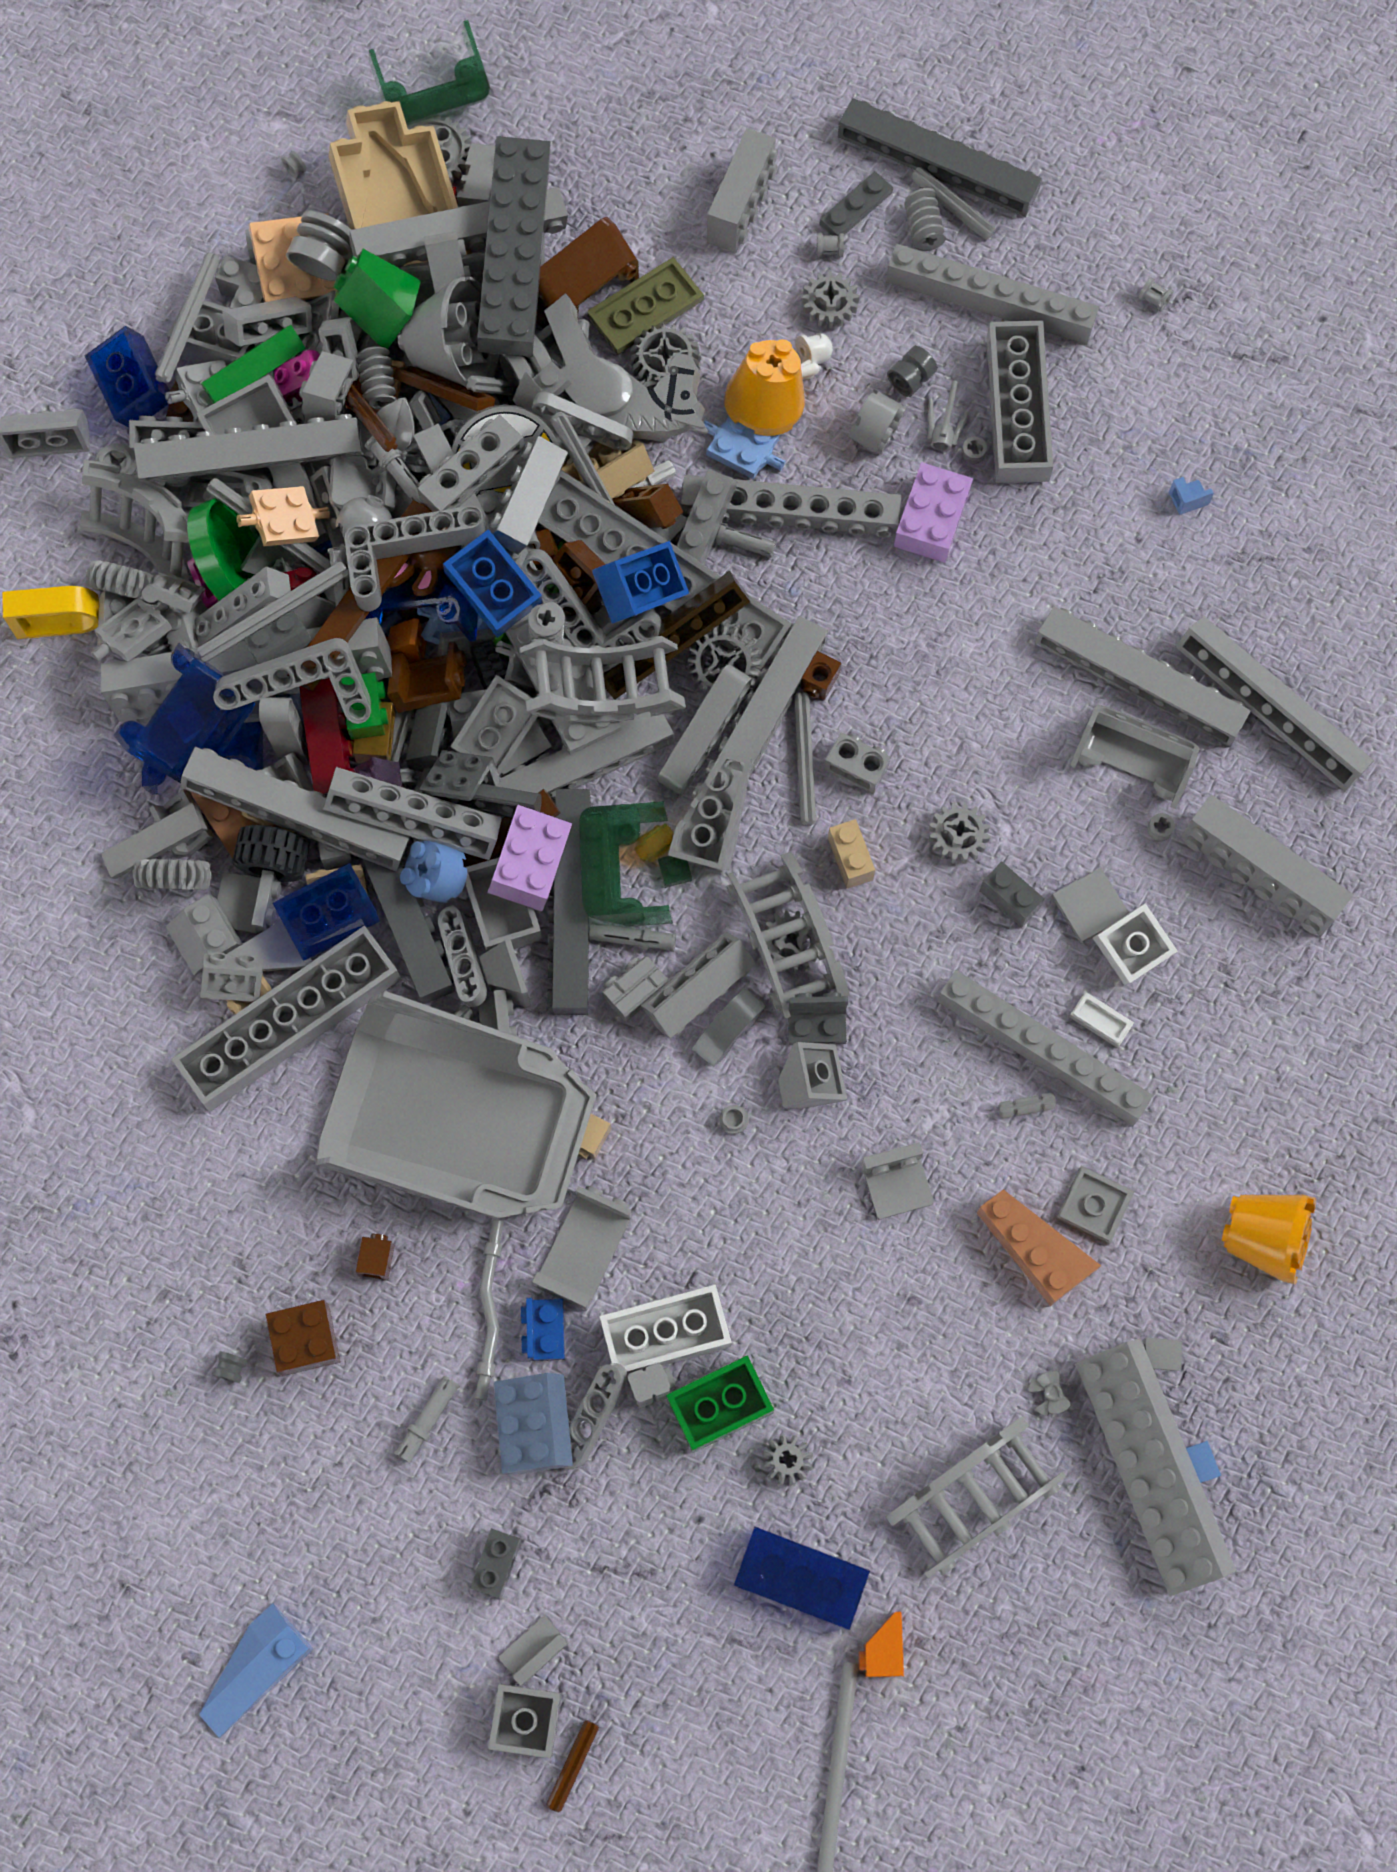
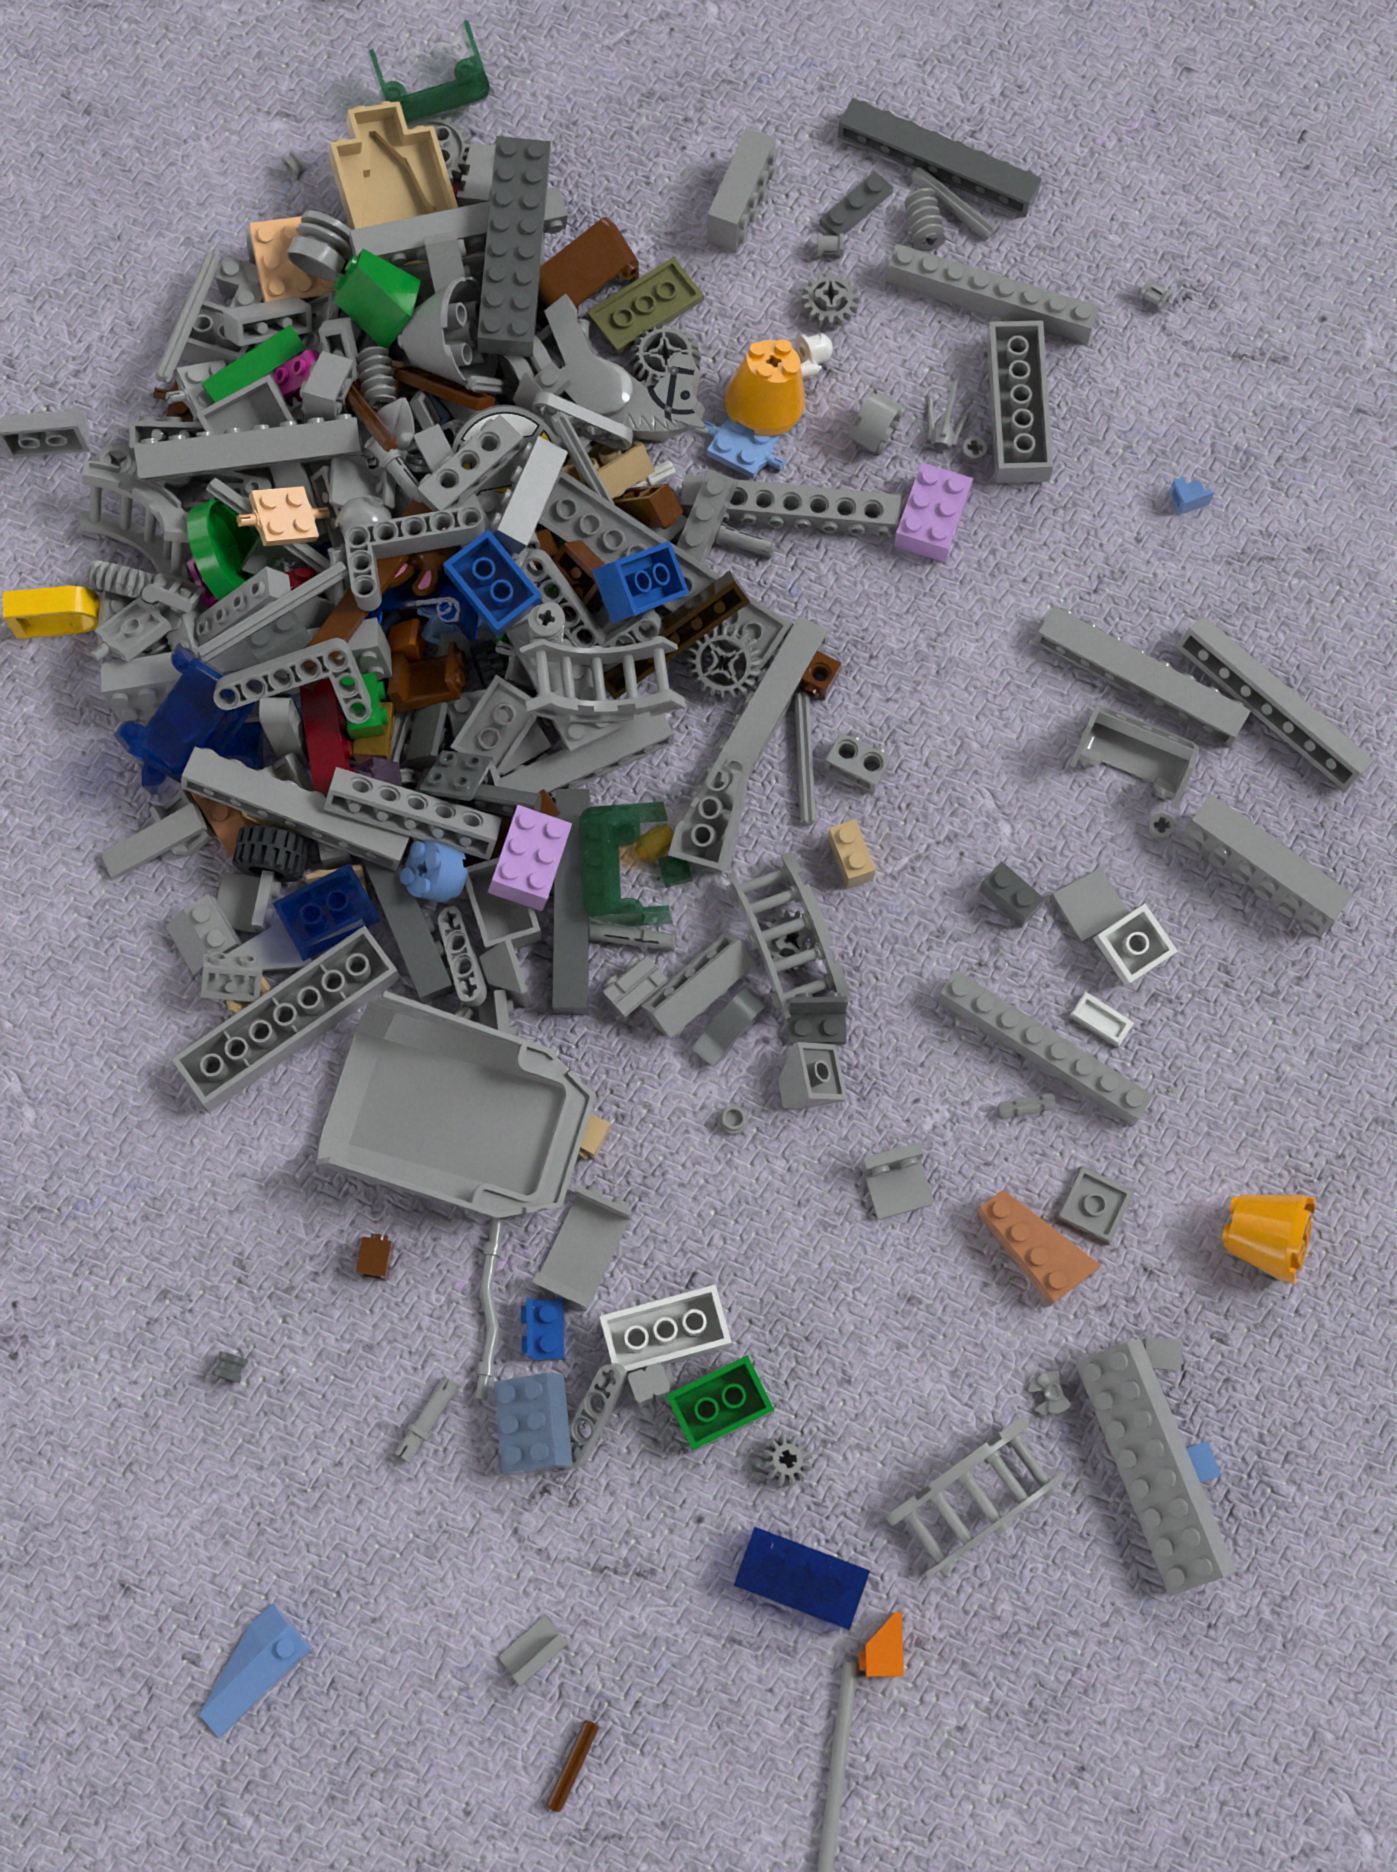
(127, 376): clear blue brick -> none
(172, 874): light grey gear -> none
(302, 1338): reddish brown brick -> none
(496, 1563): dark grey brick -> none
(525, 1721): light grey brick -> none
(704, 729): light grey beam -> none
(913, 369): dark grey wheel -> none
(947, 830): light grey gear -> none

